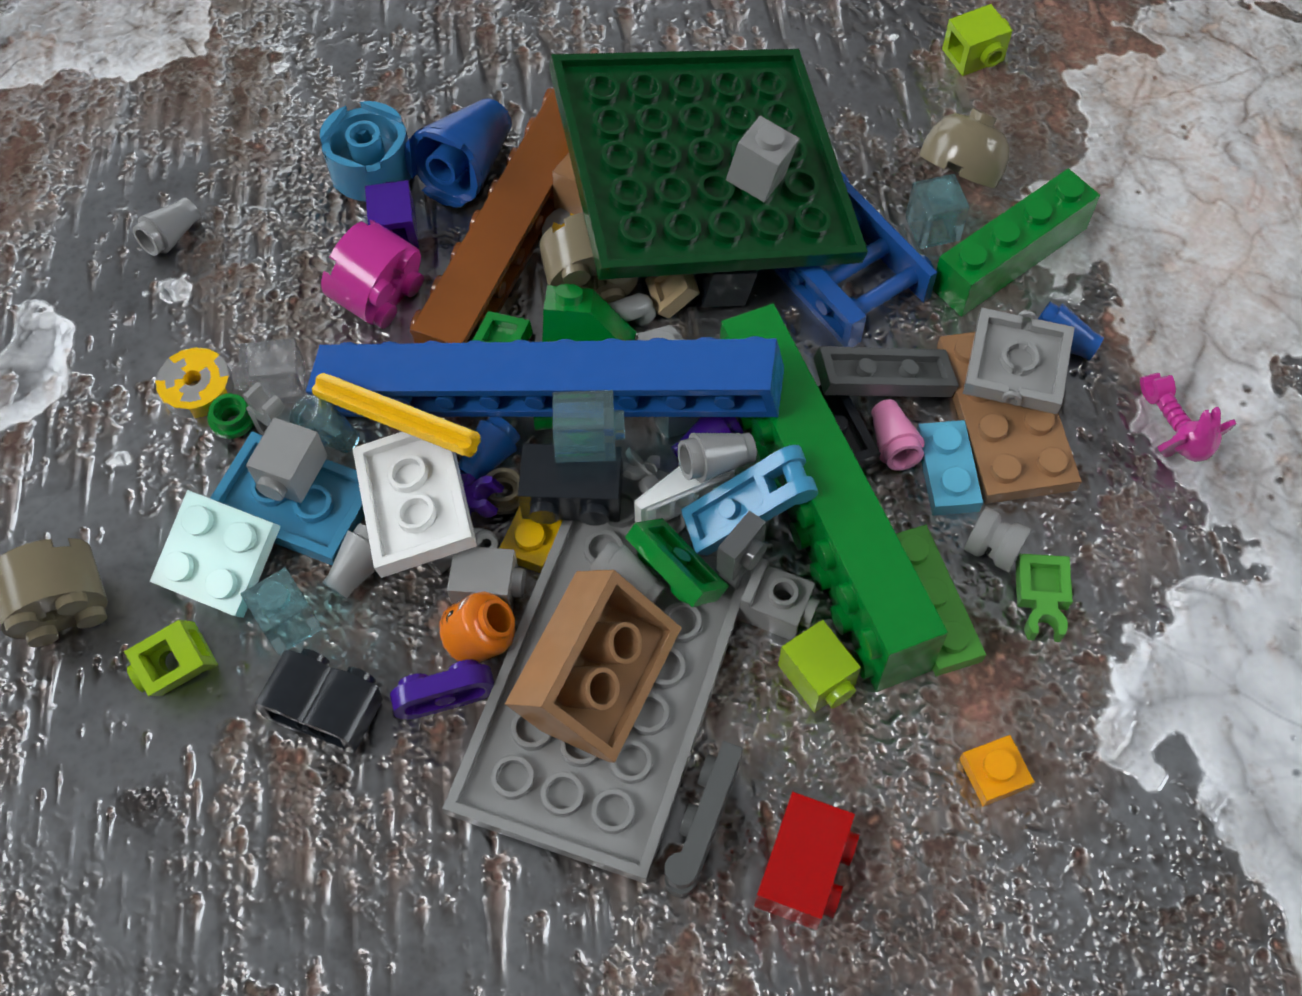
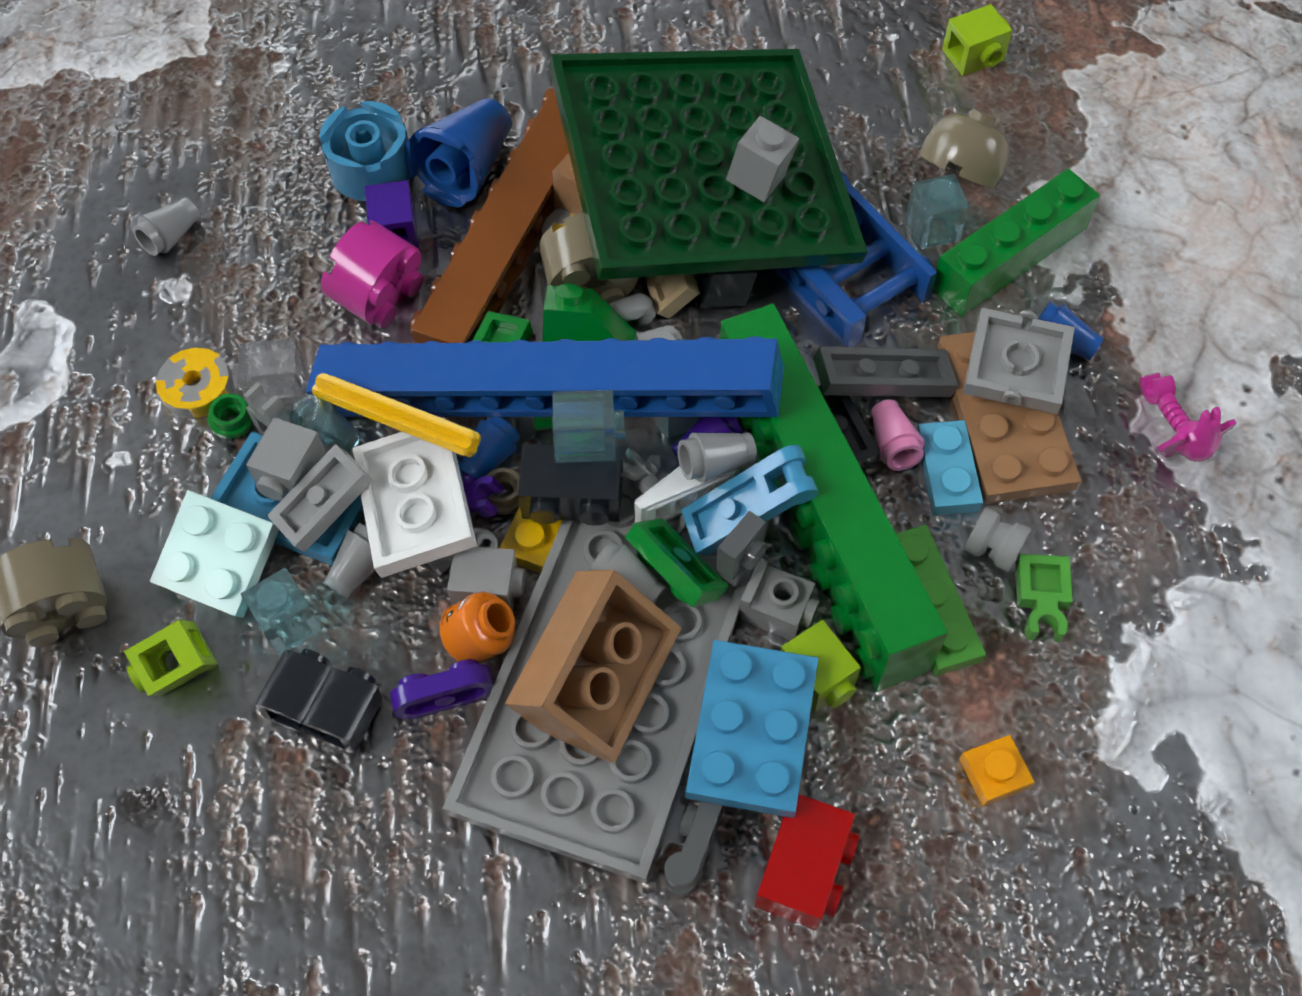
(320, 498): none -> light grey plate
(752, 729): none -> dark azure plate

